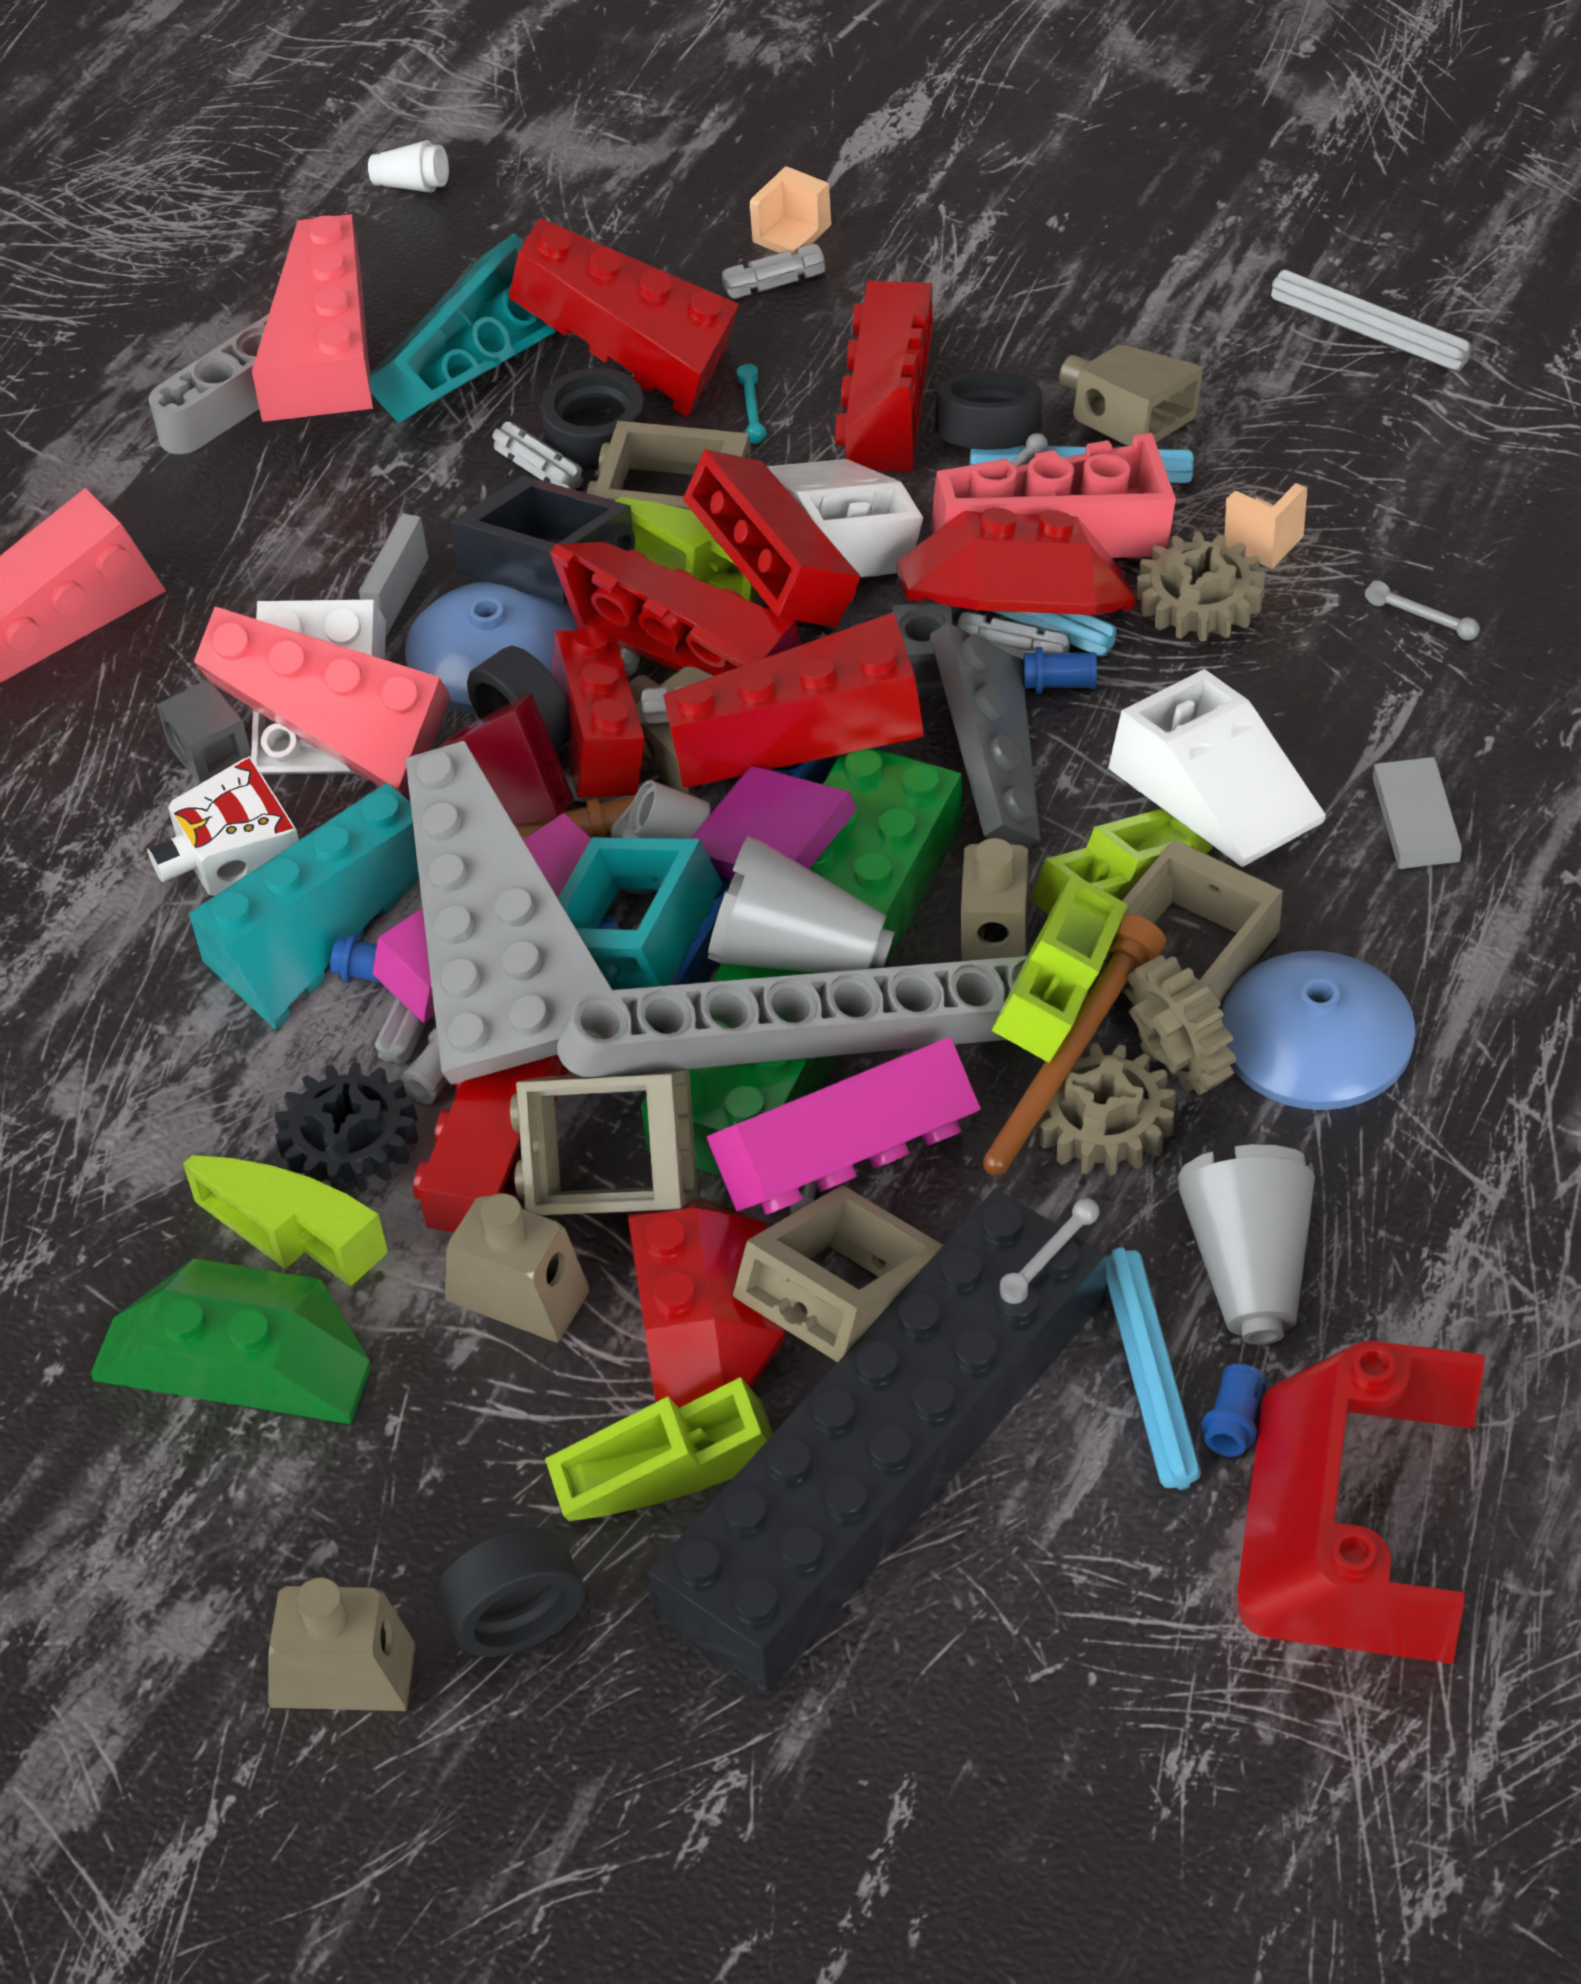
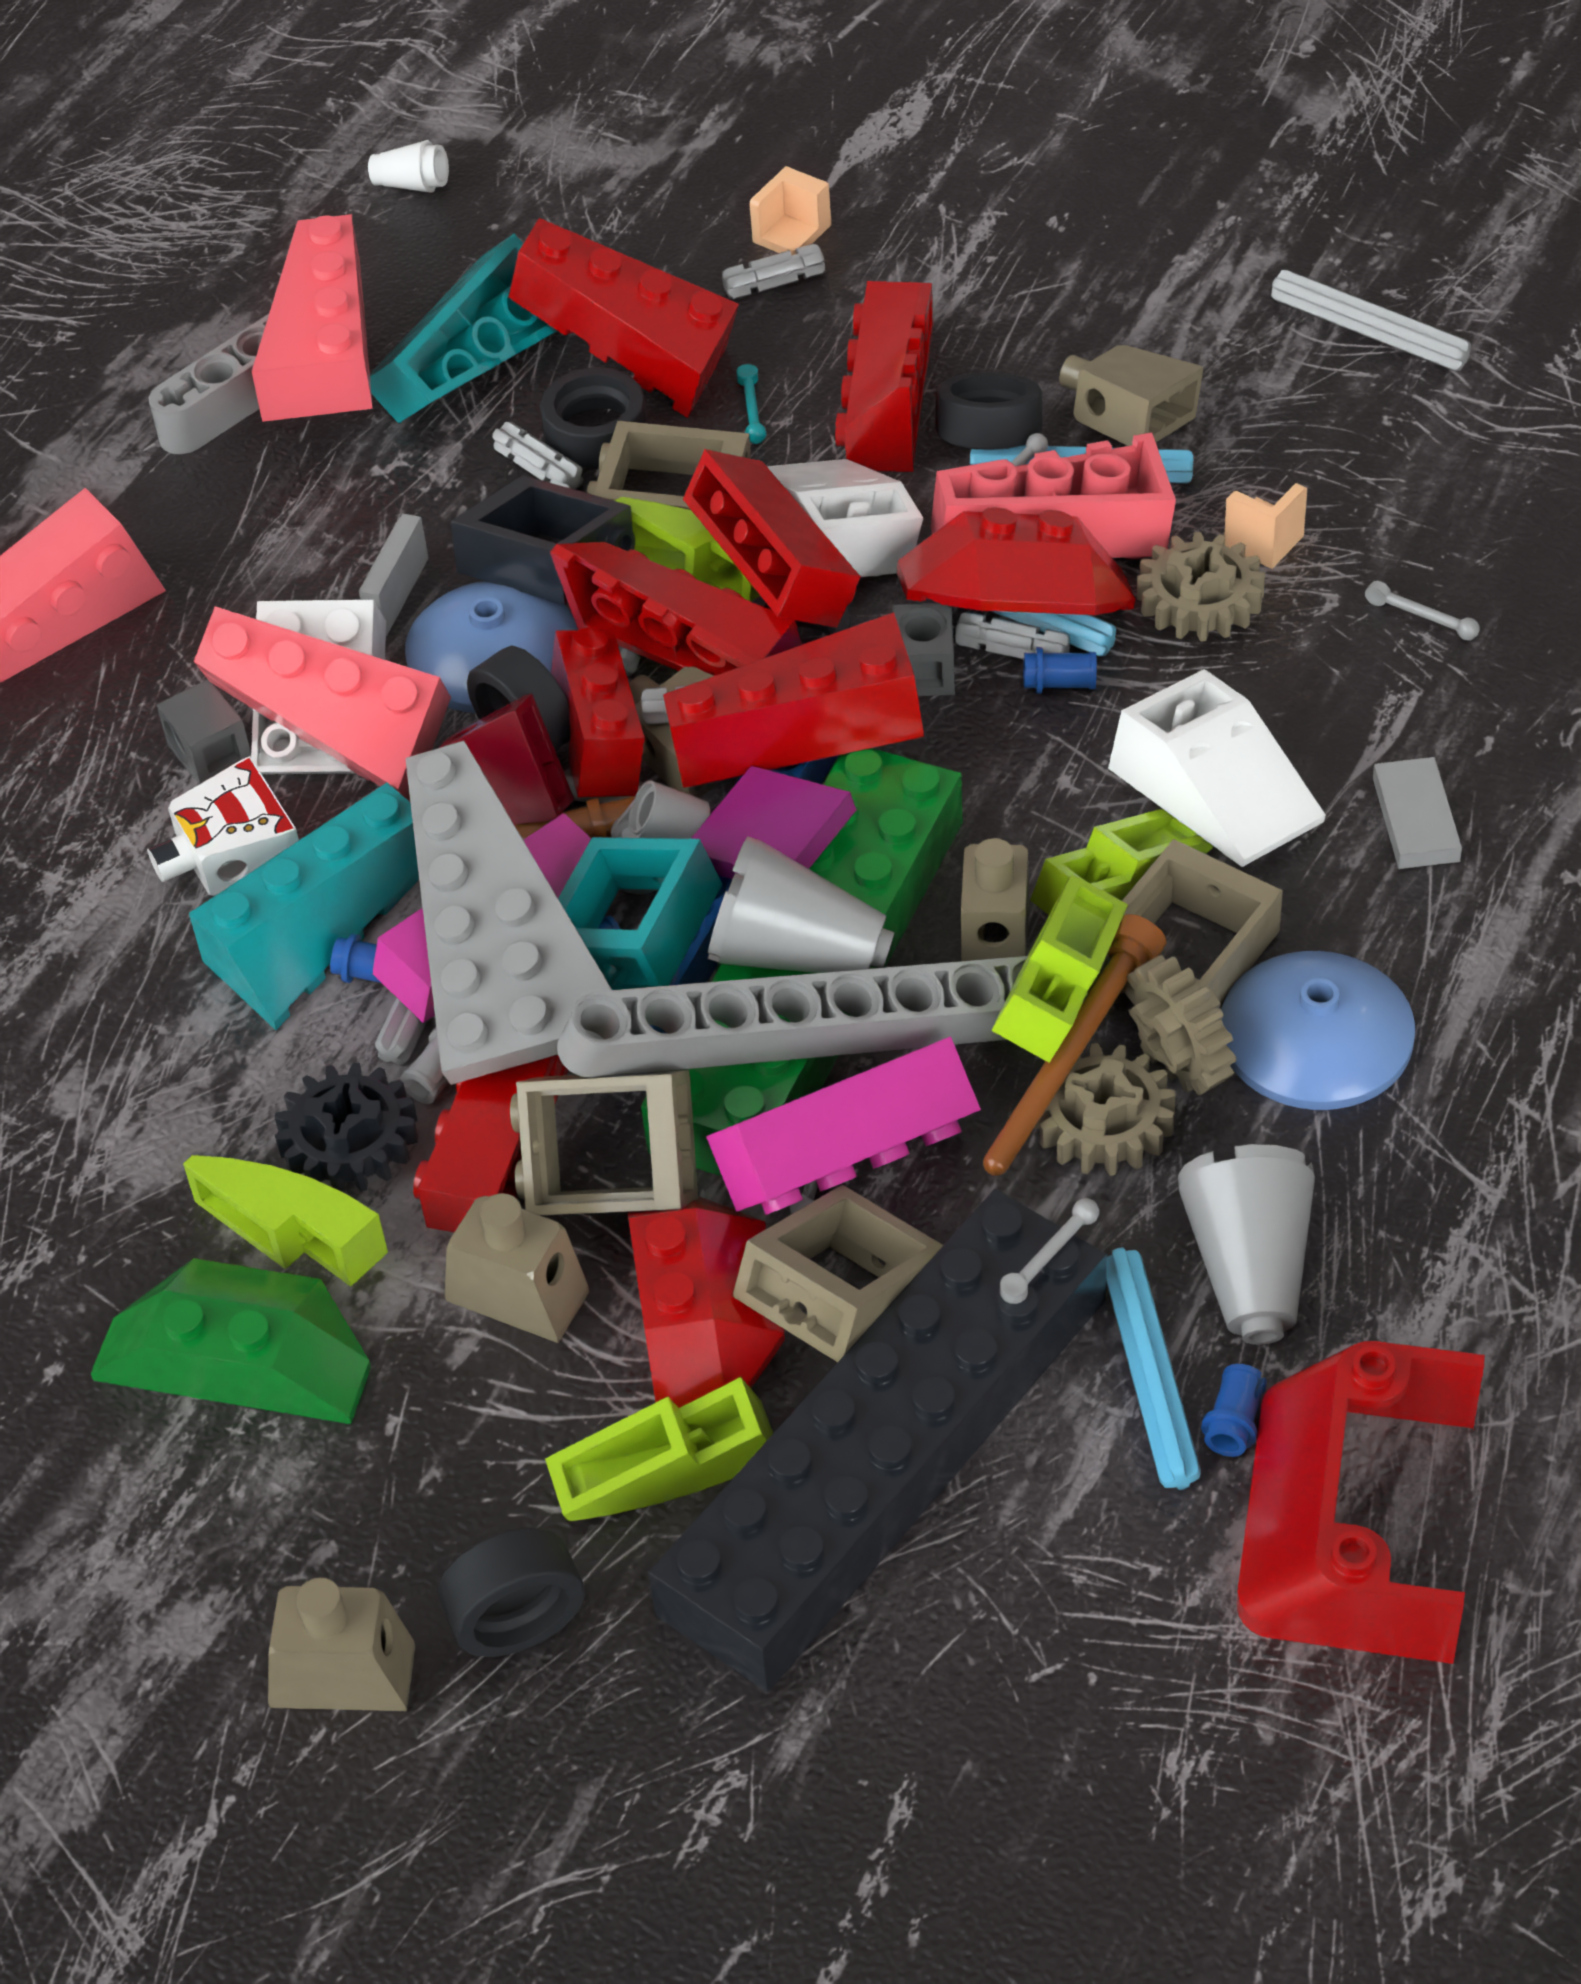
(993, 732): dark grey wing -> none

